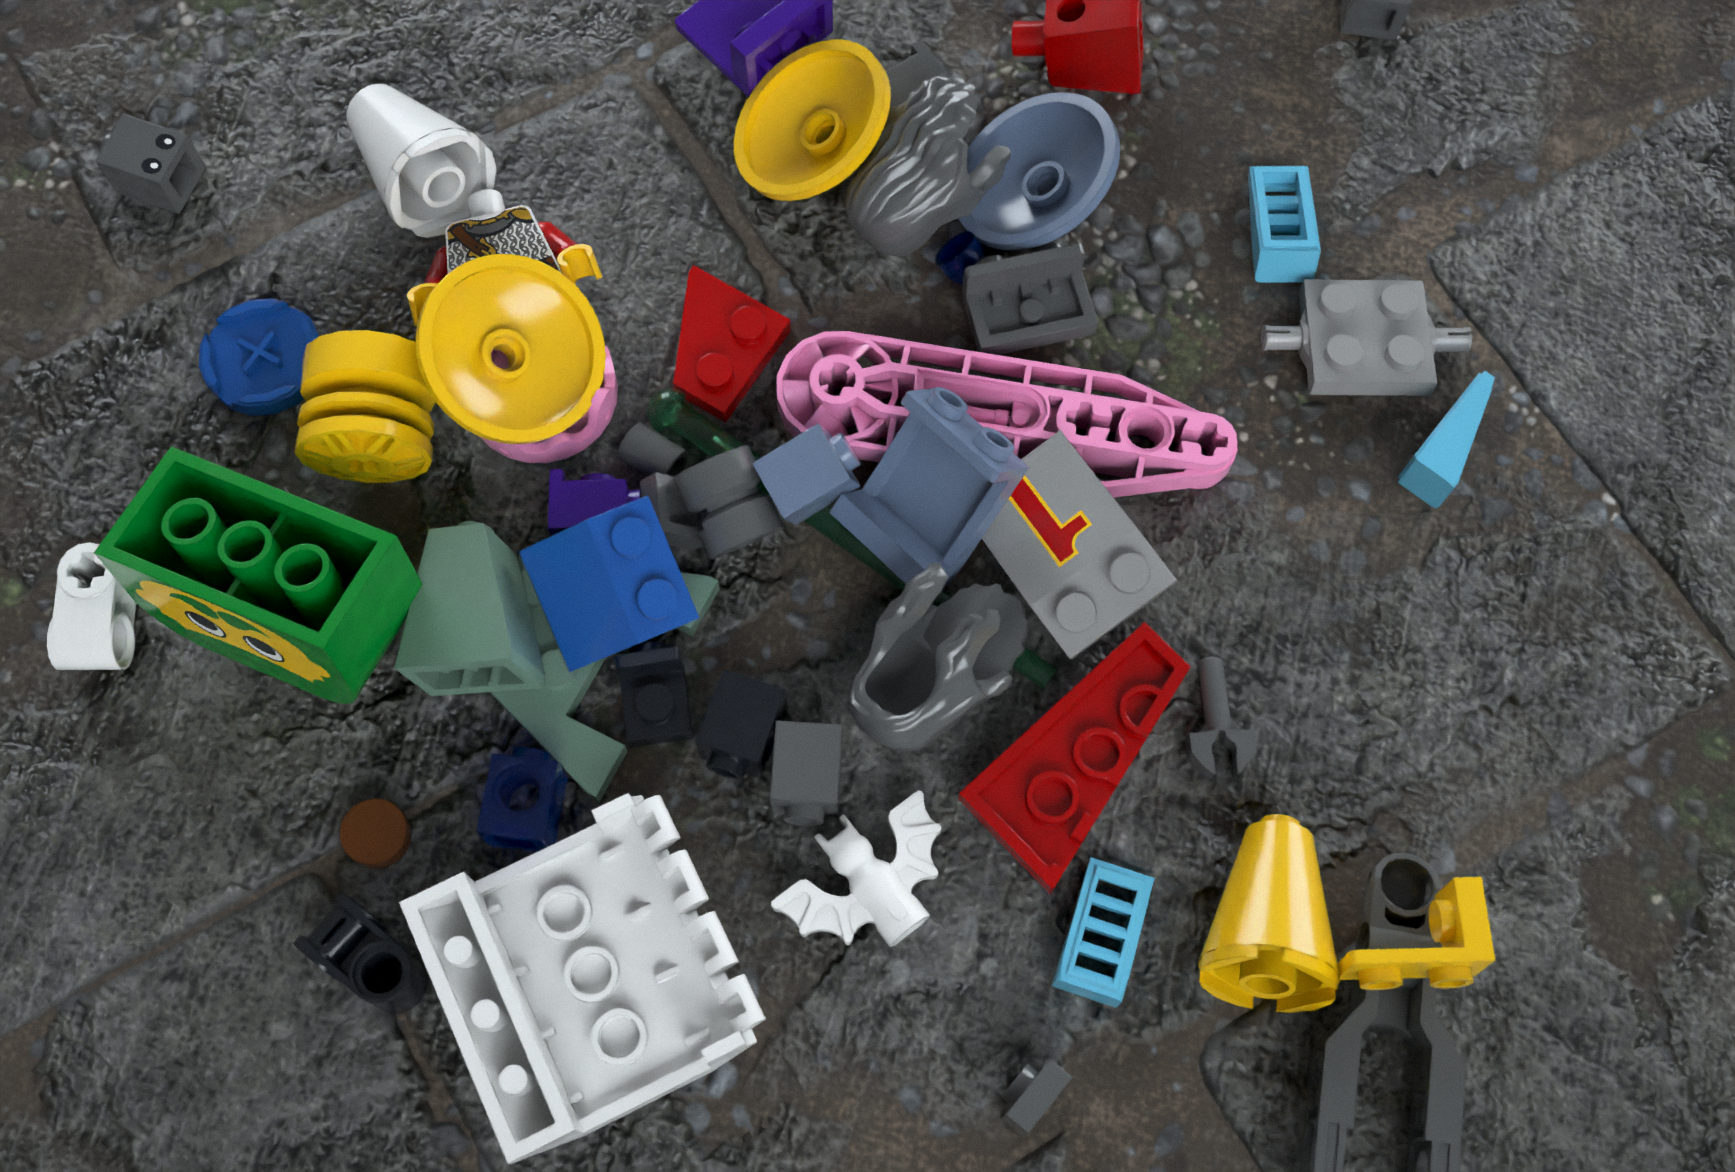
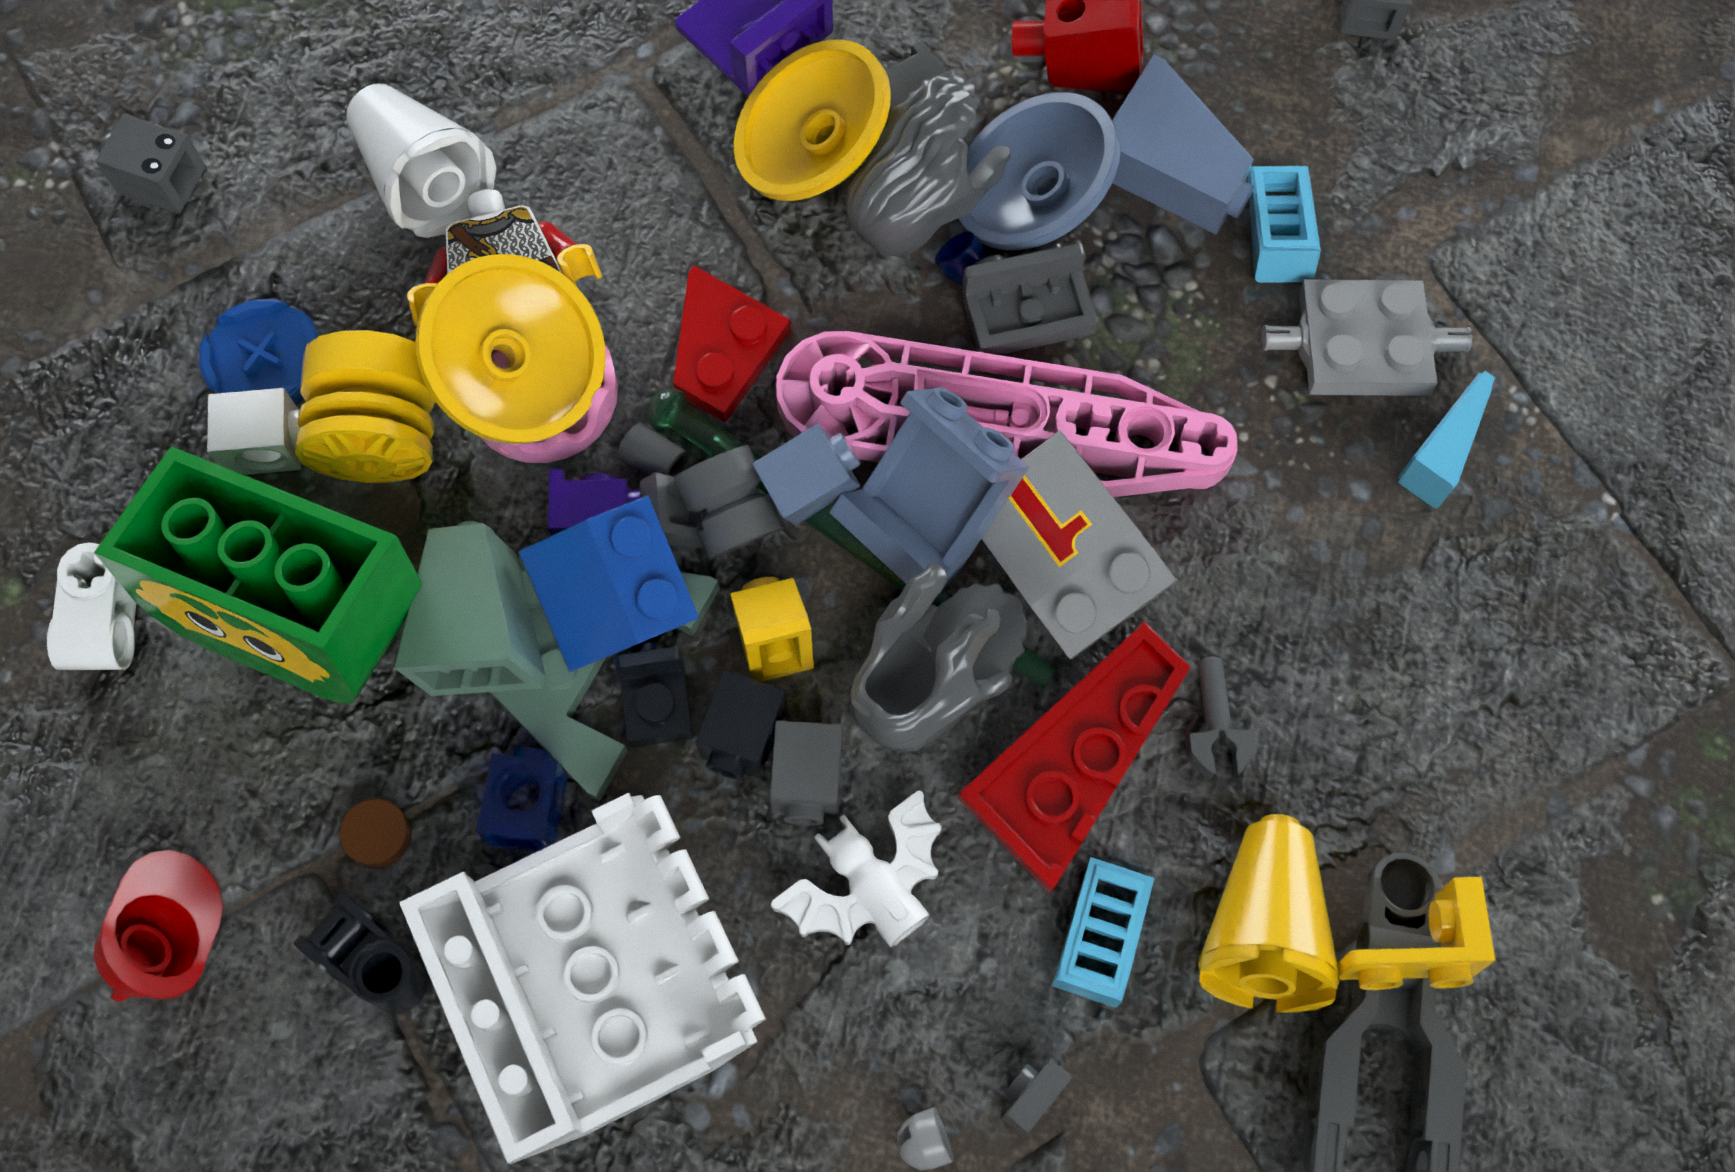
(158, 927): none -> red piece
(253, 431): none -> white brick
(773, 628): none -> yellow slope
(924, 1141): none -> light grey hinge
(1179, 151): none -> sand blue slope

